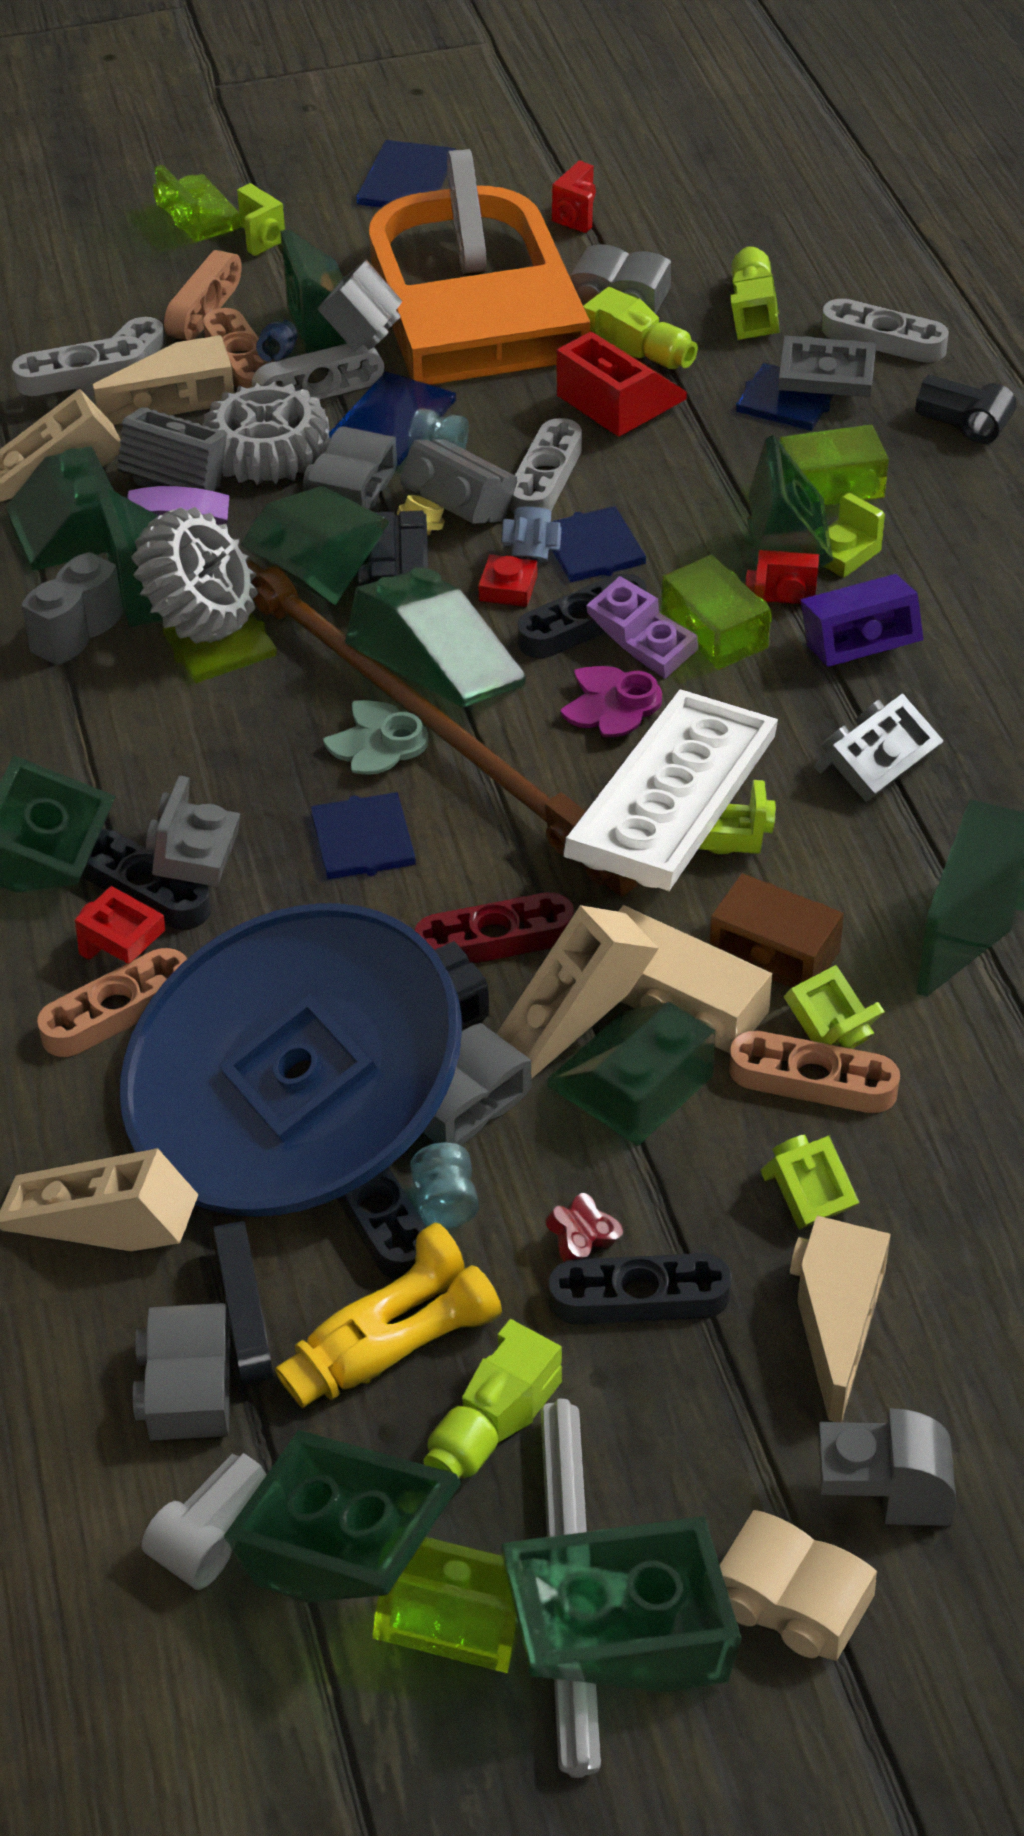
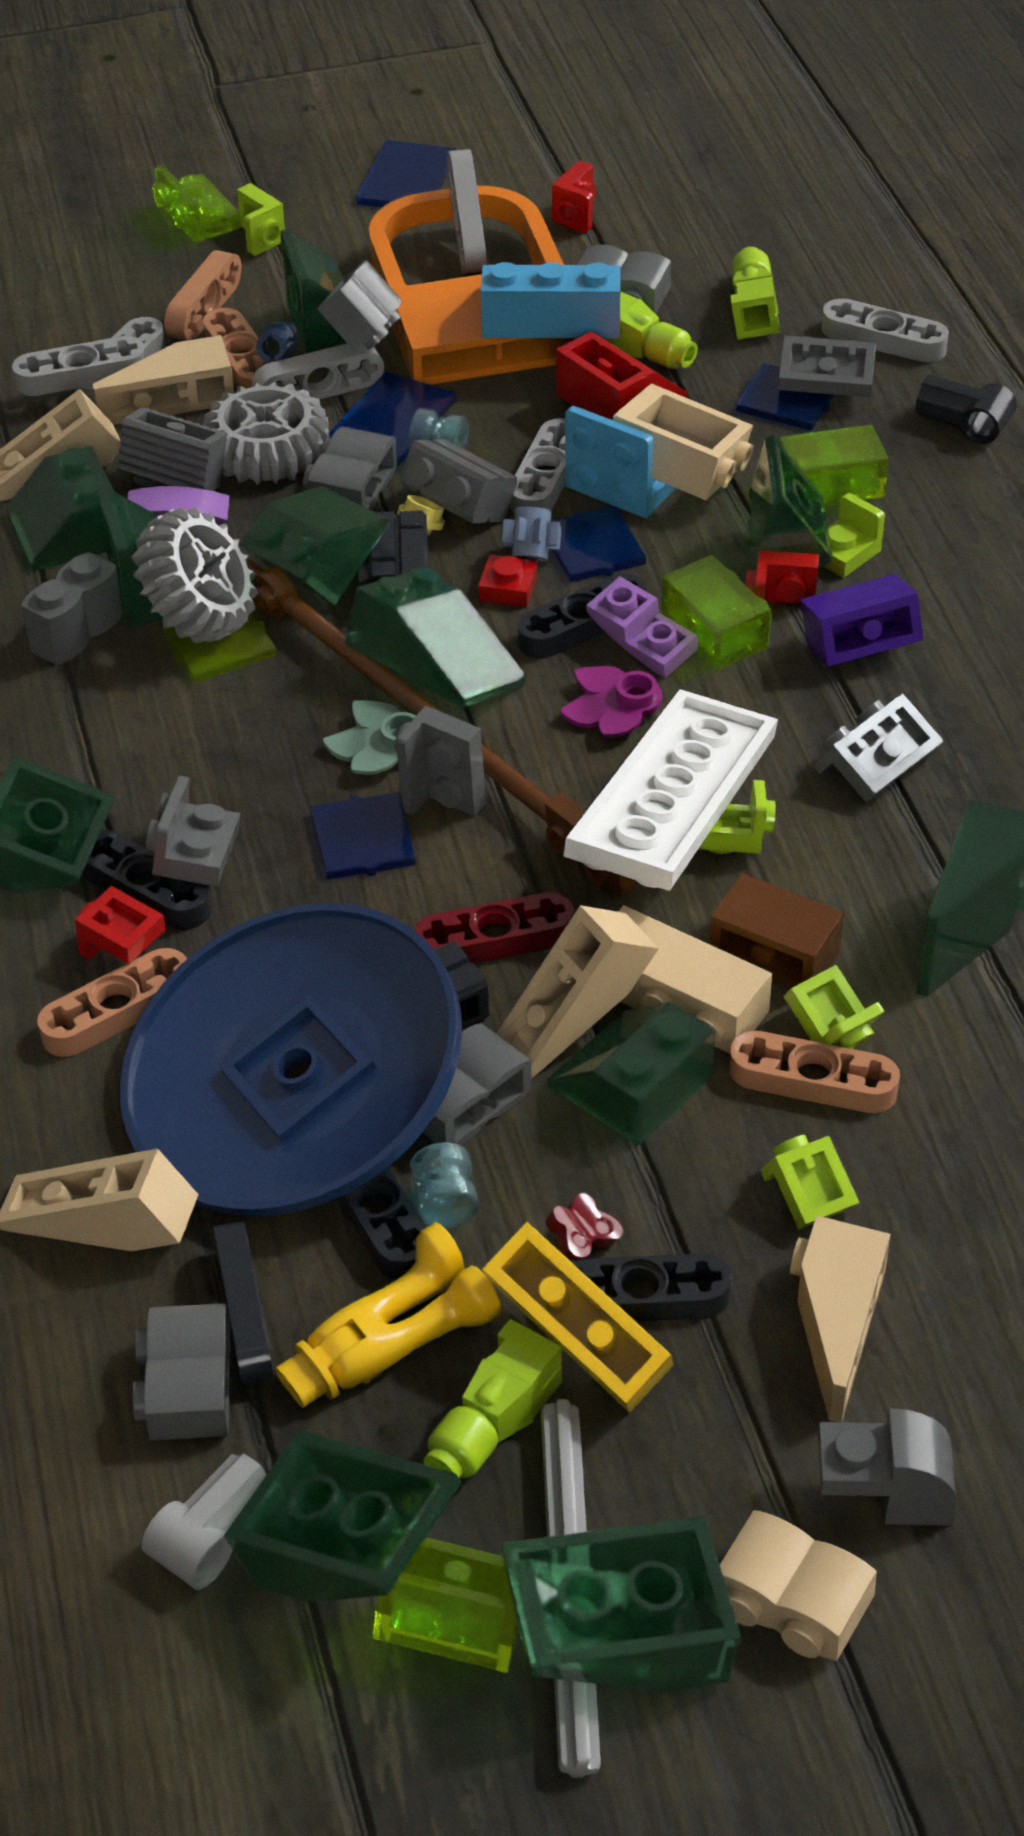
(440, 761): none -> dark grey bracket
(550, 300): none -> dark azure slope
(578, 1317): none -> yellow brick
(611, 463): none -> dark azure bracket
(691, 442): none -> tan window

